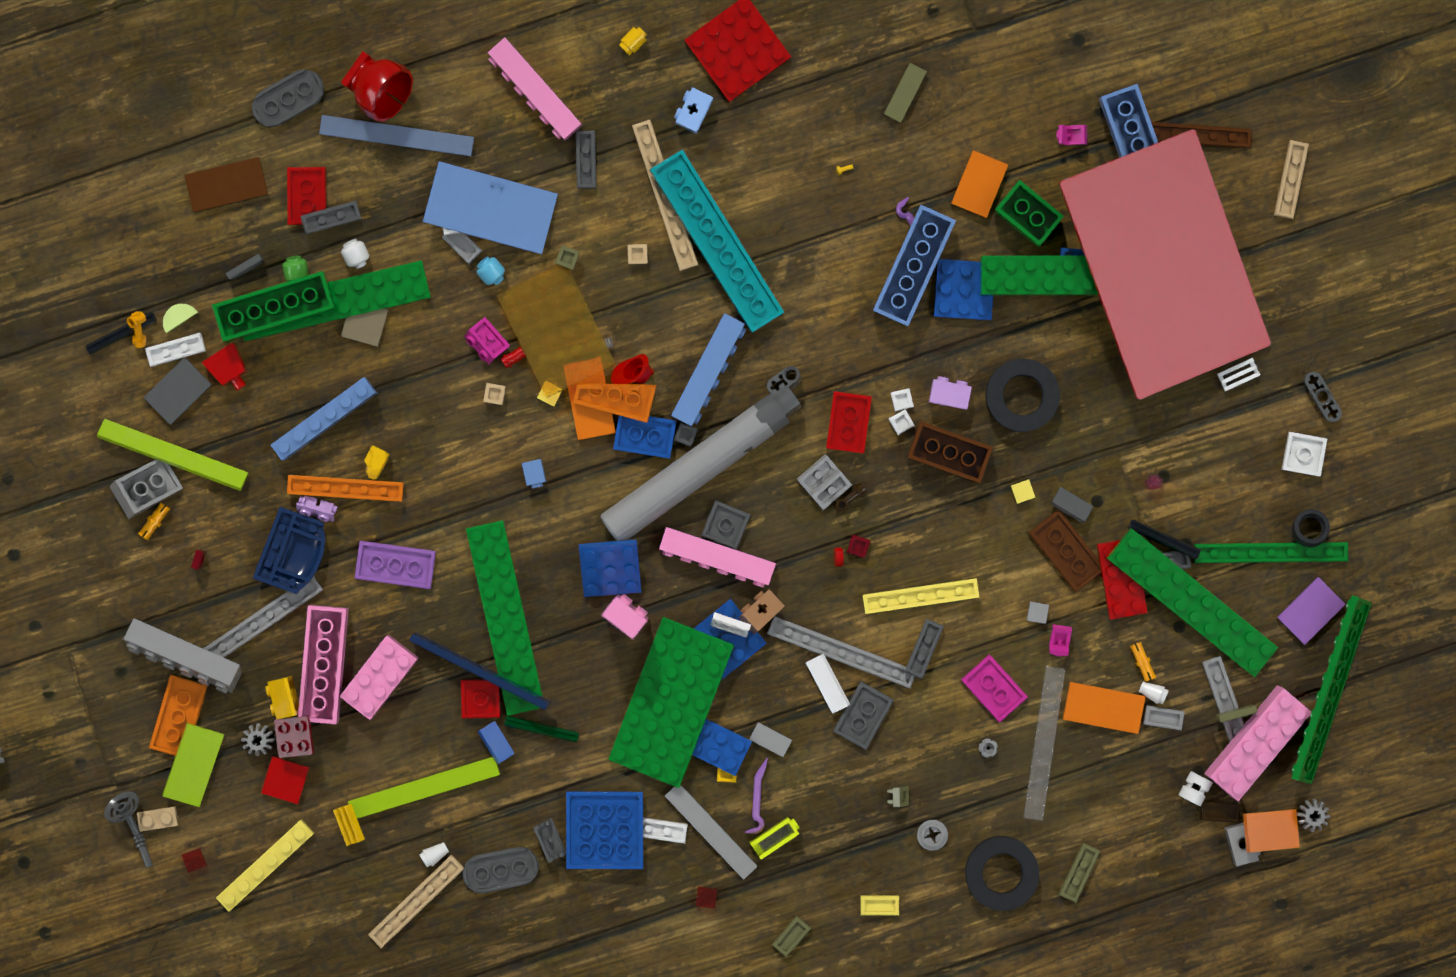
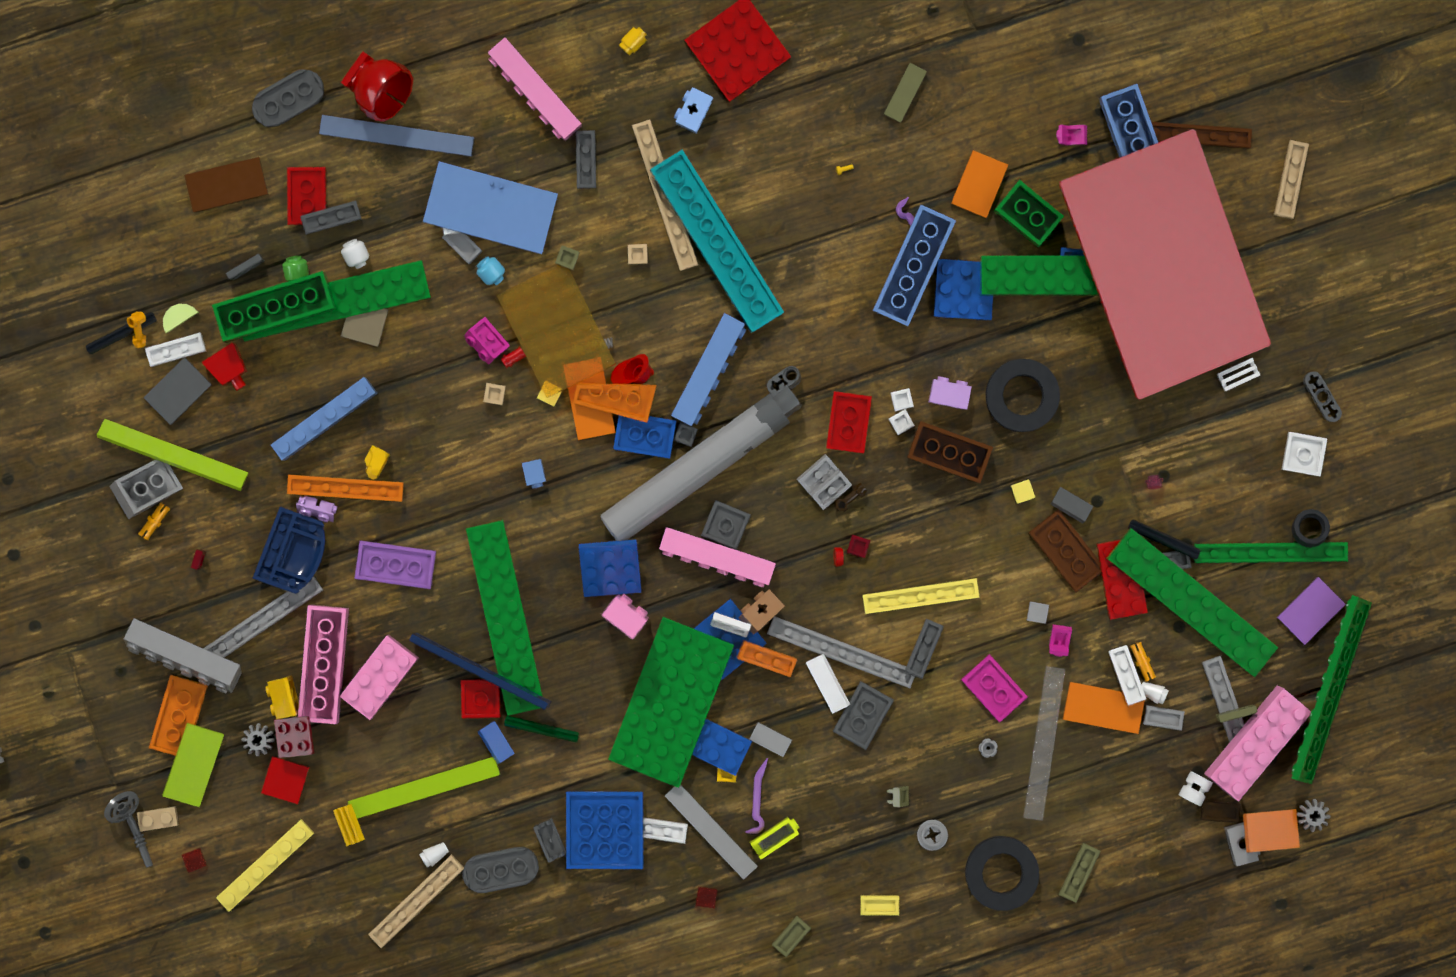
(766, 658): none -> orange tile
(1127, 675): none -> white plate

